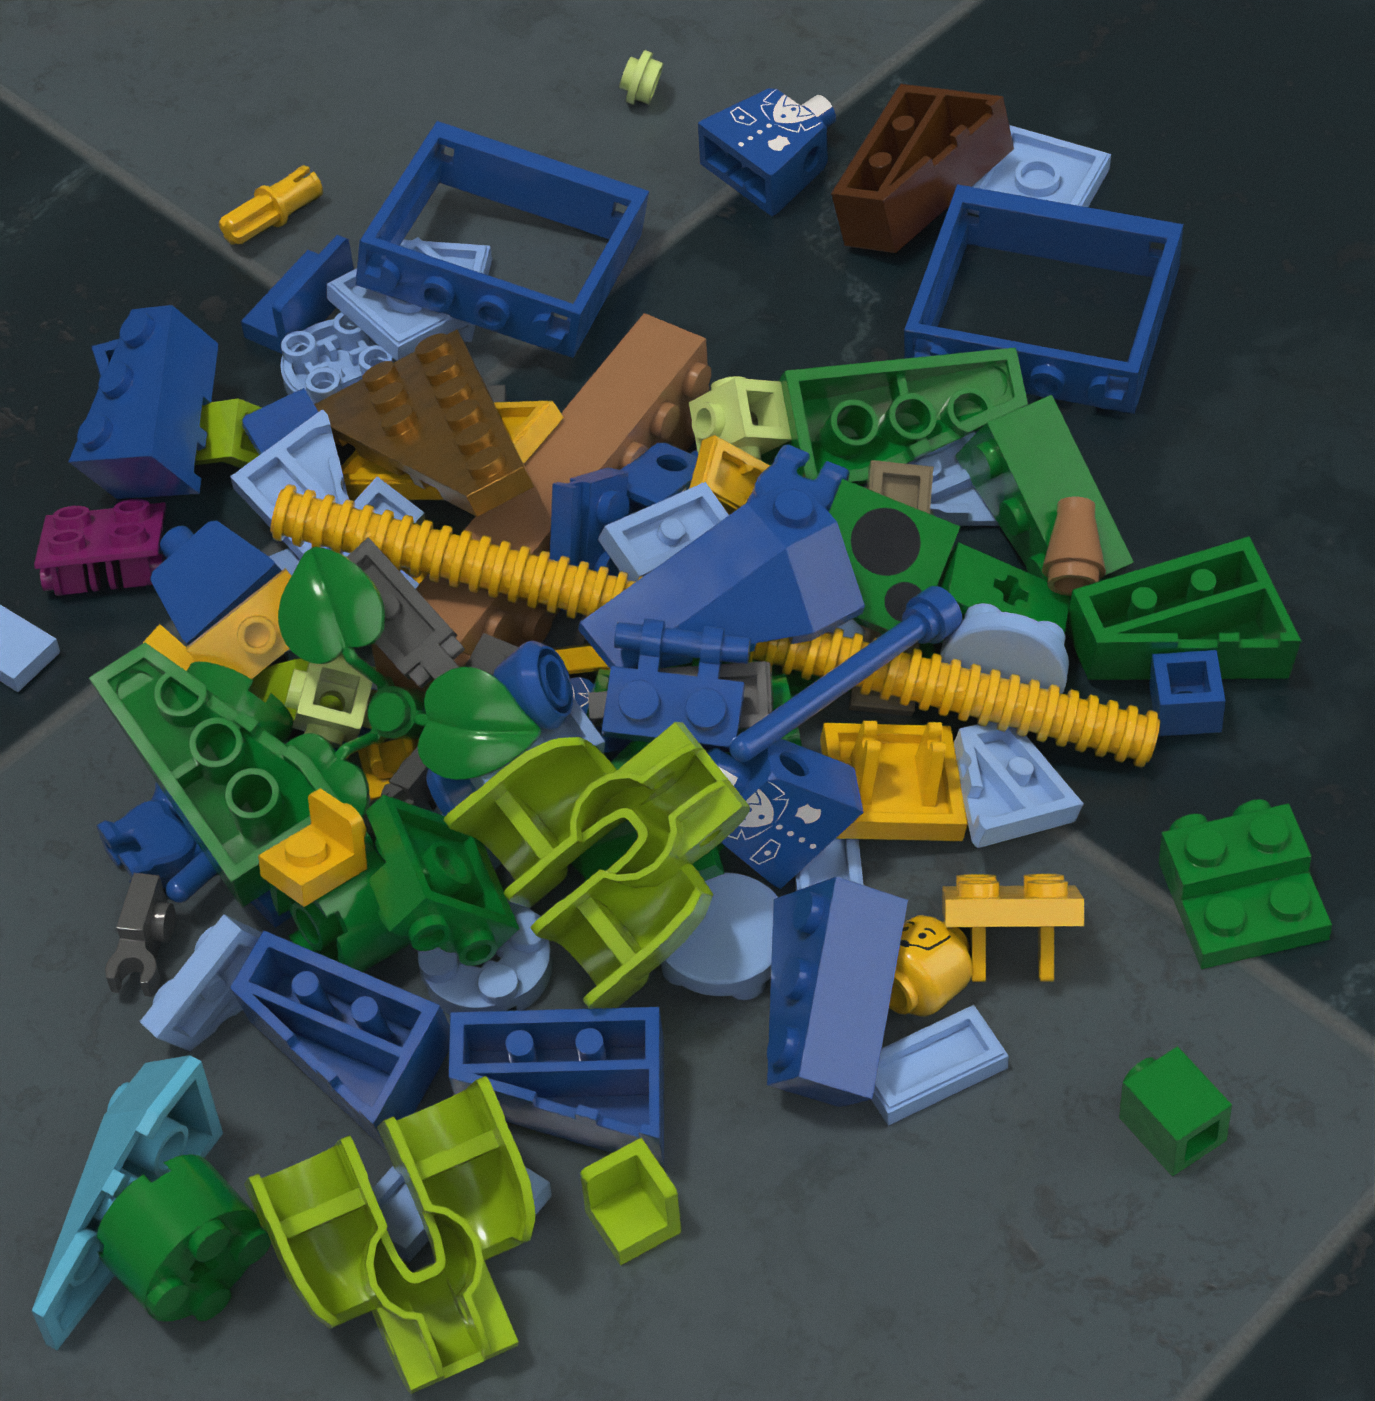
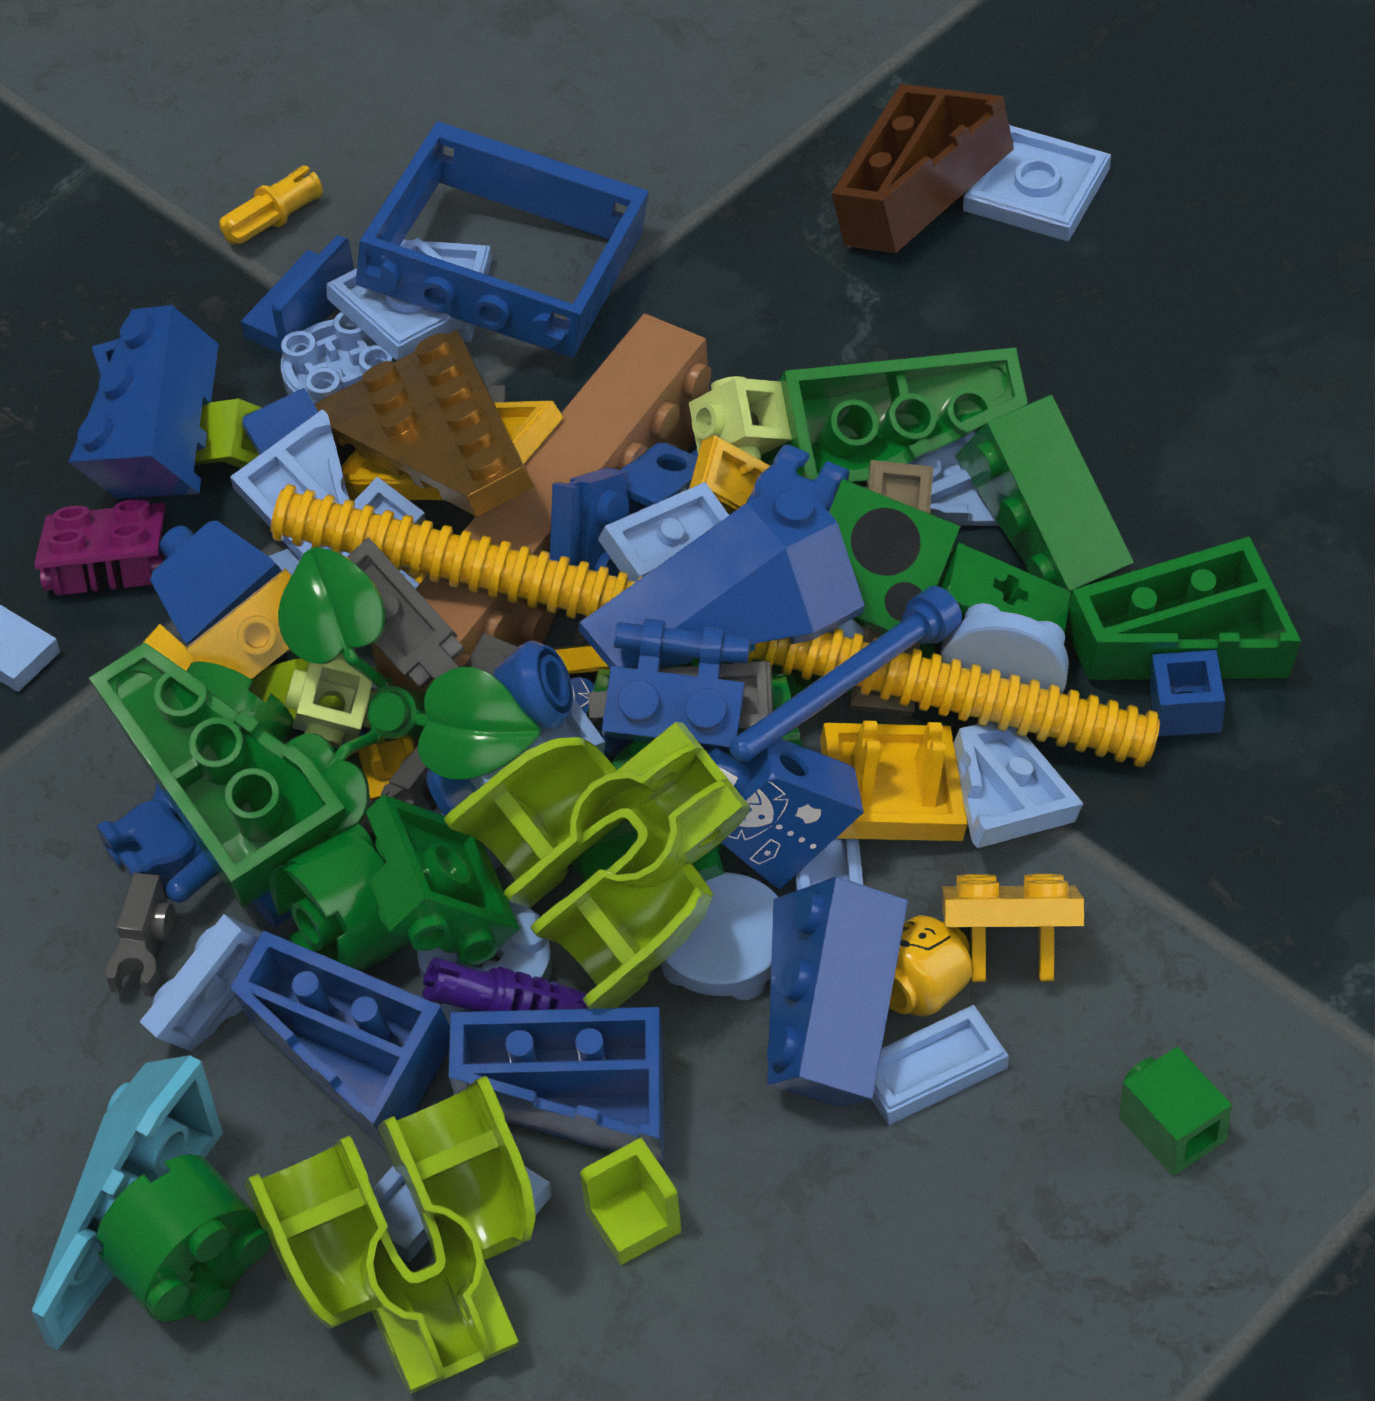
(319, 854): yellow bracket -> none
(495, 990): none -> dark purple hinge
(641, 78): yellowish green plate -> none
(767, 146): blue torso -> none
(1060, 234): blue window -> none
(1074, 548): medium nougat cone -> none
(1243, 883): green plate -> none

